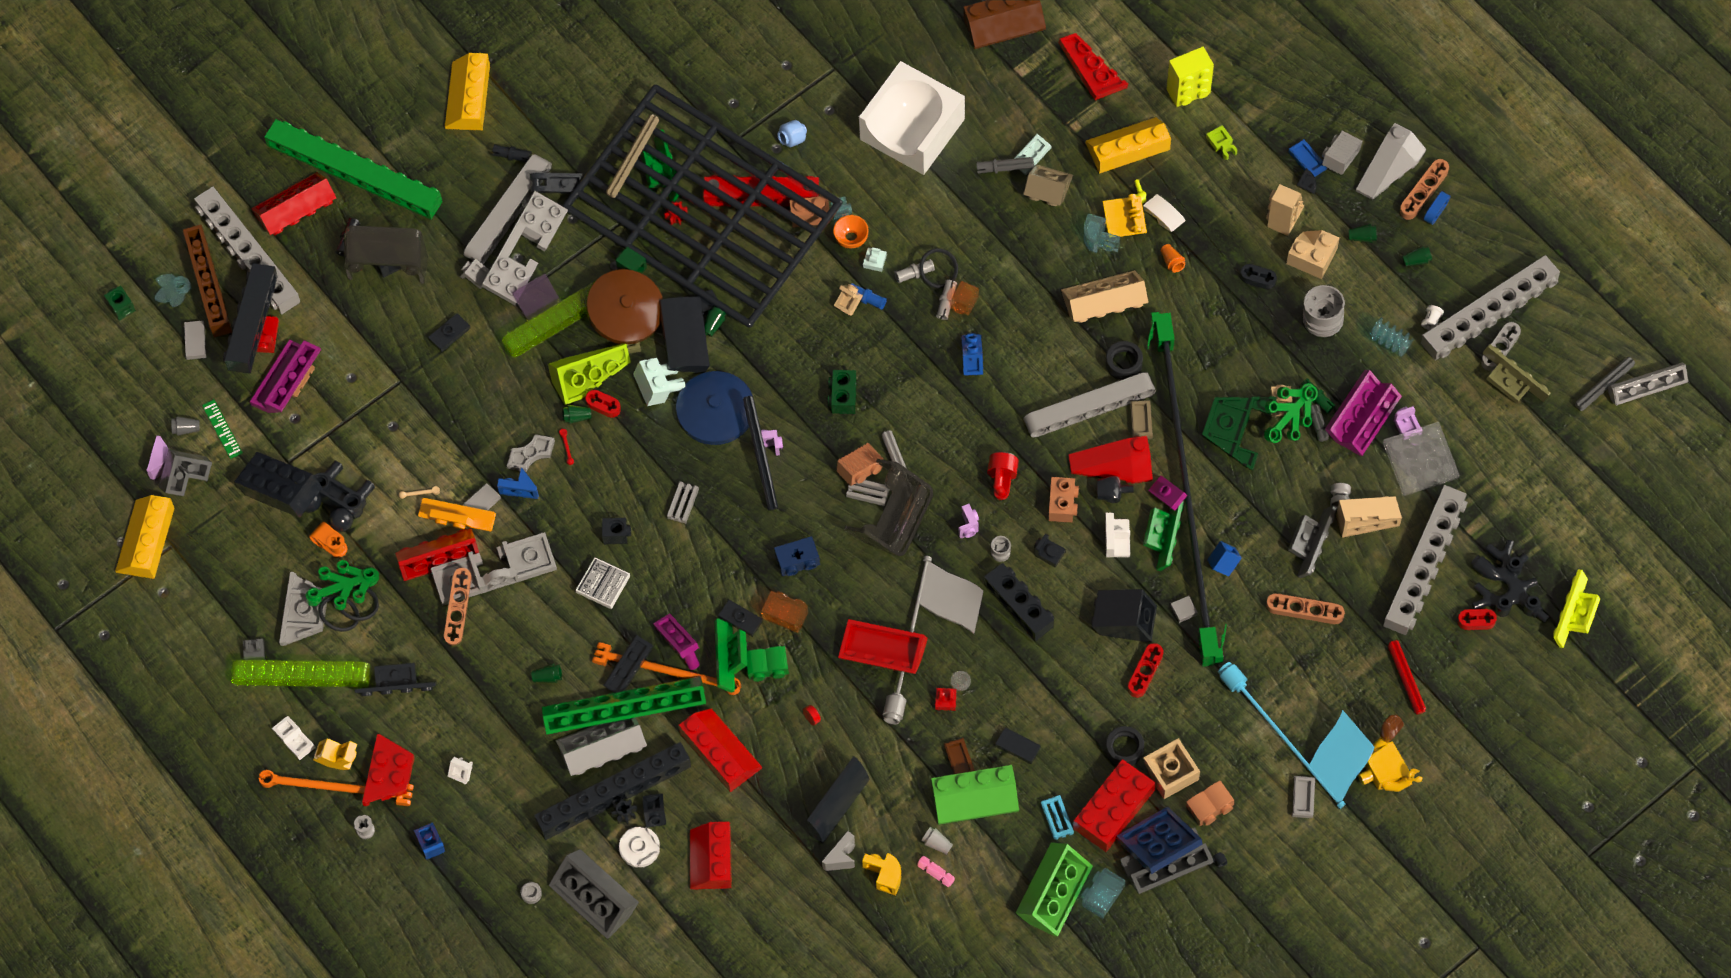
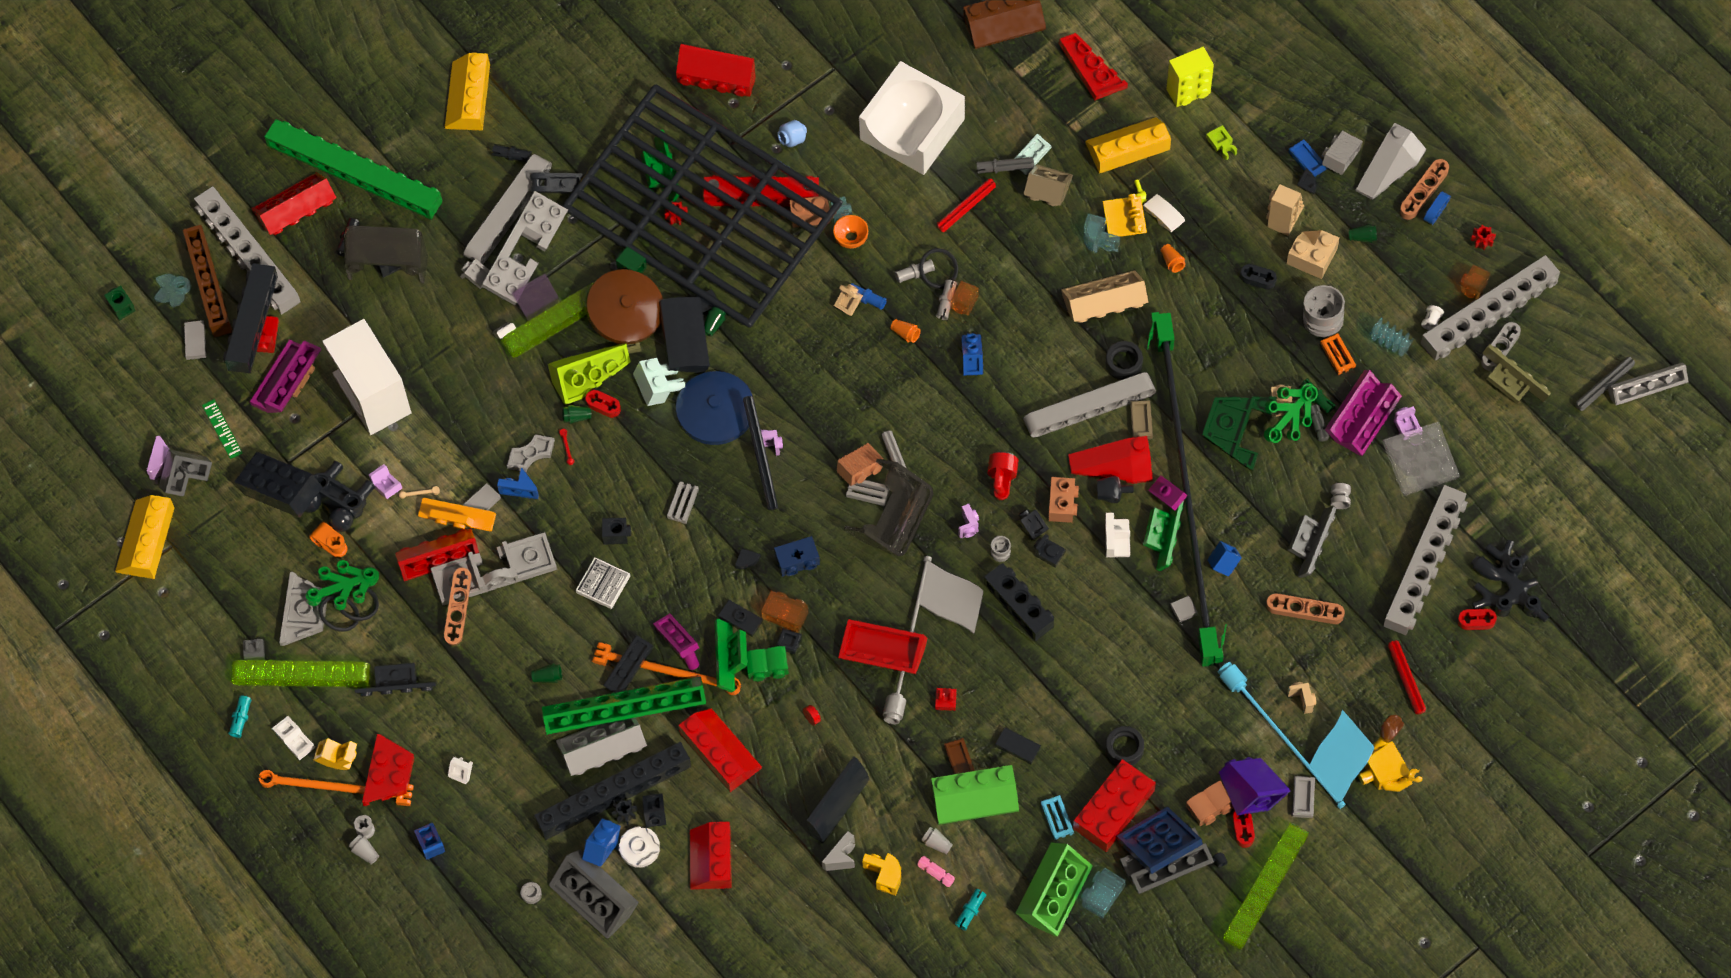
(184, 425): dark grey cone -> none
(240, 716): none -> teal pin
(363, 849): none -> light grey cone
(367, 377): none -> white piece
(385, 482): none -> lavender bracket
(449, 332): black plate -> none
(504, 330): none -> tile
(601, 842): none -> blue brick
(632, 156): dark tan axle -> none
(715, 70): none -> red slope
(747, 559): none -> black tile
(789, 640): none -> black tile
(845, 392): dark green brick -> none
(874, 259): light aqua tile -> none
(907, 331): none -> orange cone
(960, 680): clear plate -> none
(966, 205): none -> red axle
(970, 909): none -> teal pin
(1032, 523): none -> black bracket
(1124, 614): black slope -> none
(1146, 679): red beam -> none
(1171, 768): tan slope -> none
(1238, 829): none -> red beam
(1252, 785): none -> dark purple slope
(1265, 886): none -> clear neon green beam
(1308, 699): none -> tan bracket
(1338, 369): none -> orange tile
(1367, 515): tan wedge -> none
(1418, 256): dark green cone -> none
(1474, 282): none -> clear orange brick
(1483, 237): none -> red gear
(1578, 610): neon yellow bracket -> none

